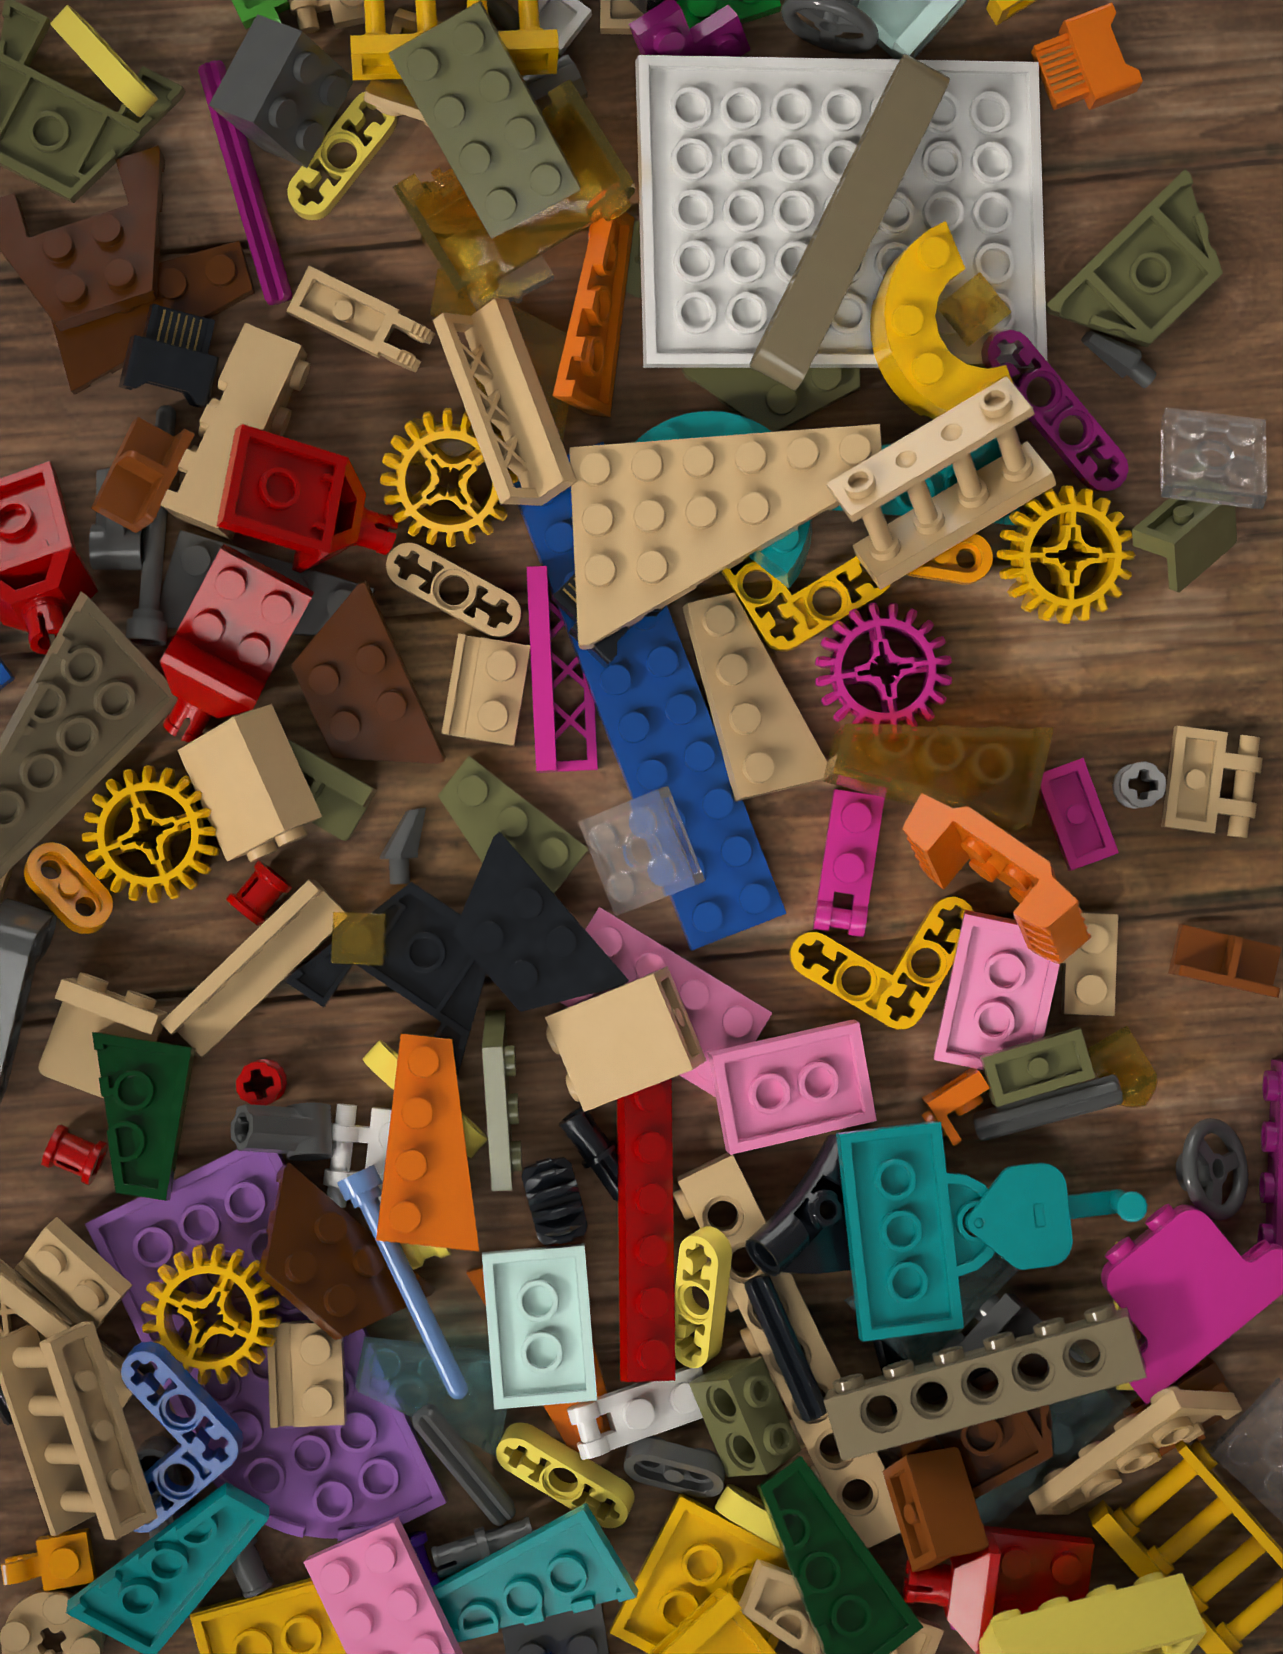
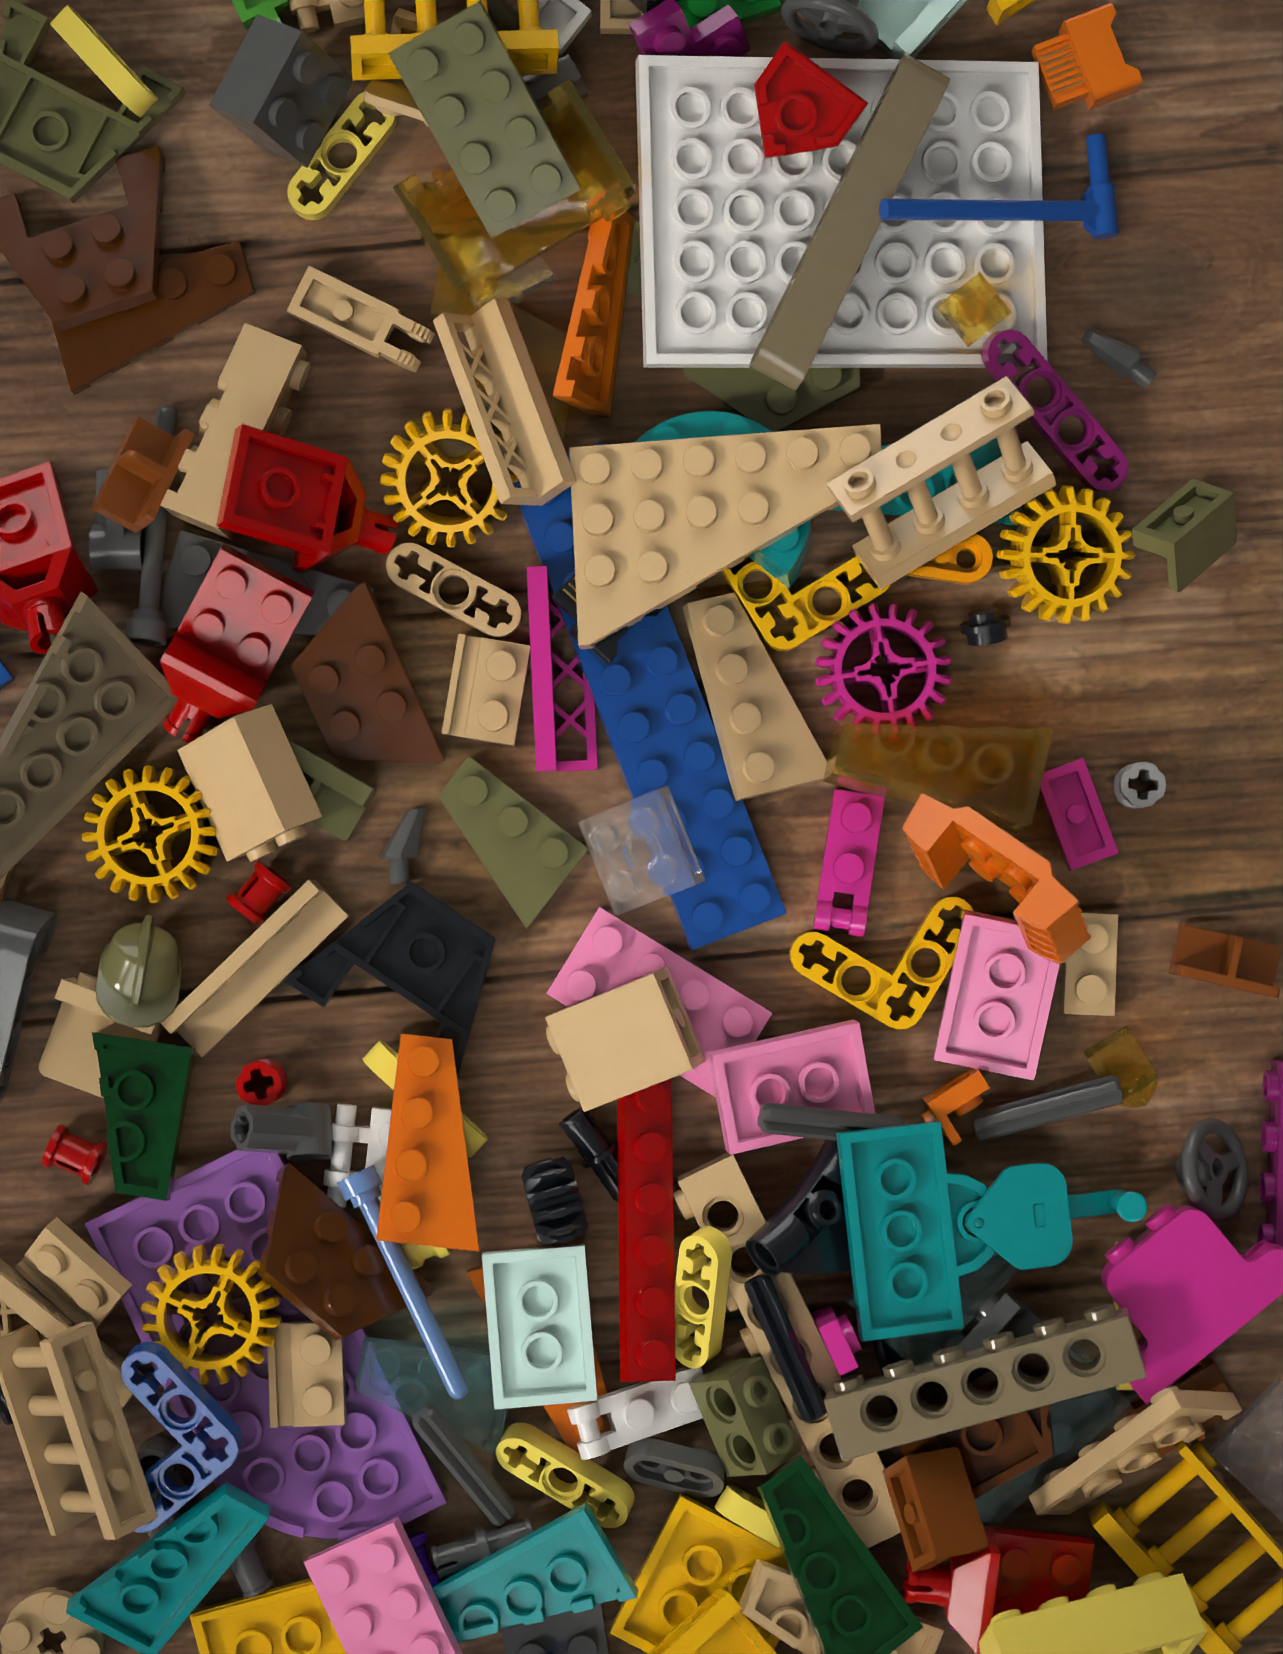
(59, 1561): light orange plate -> none
(71, 887): light orange plate -> none
(139, 975): none -> olive piece
(172, 355): black piece -> none
(247, 194): magenta axle -> none
(358, 938): clear yellow plate -> none
(501, 1106): wing -> none
(529, 936): black wing -> none
(802, 105): none -> red plate
(817, 1122): none -> dark grey axle
(839, 1338): none -> dark pink plate
(907, 331): yellow brick -> none
(985, 627): none -> black plate
(1037, 1067): olive panel -> none
(1095, 209): none -> blue bar
(1145, 271): olive wing -> none
(1196, 781): tan plate -> none
(1213, 458): clear plate -> none

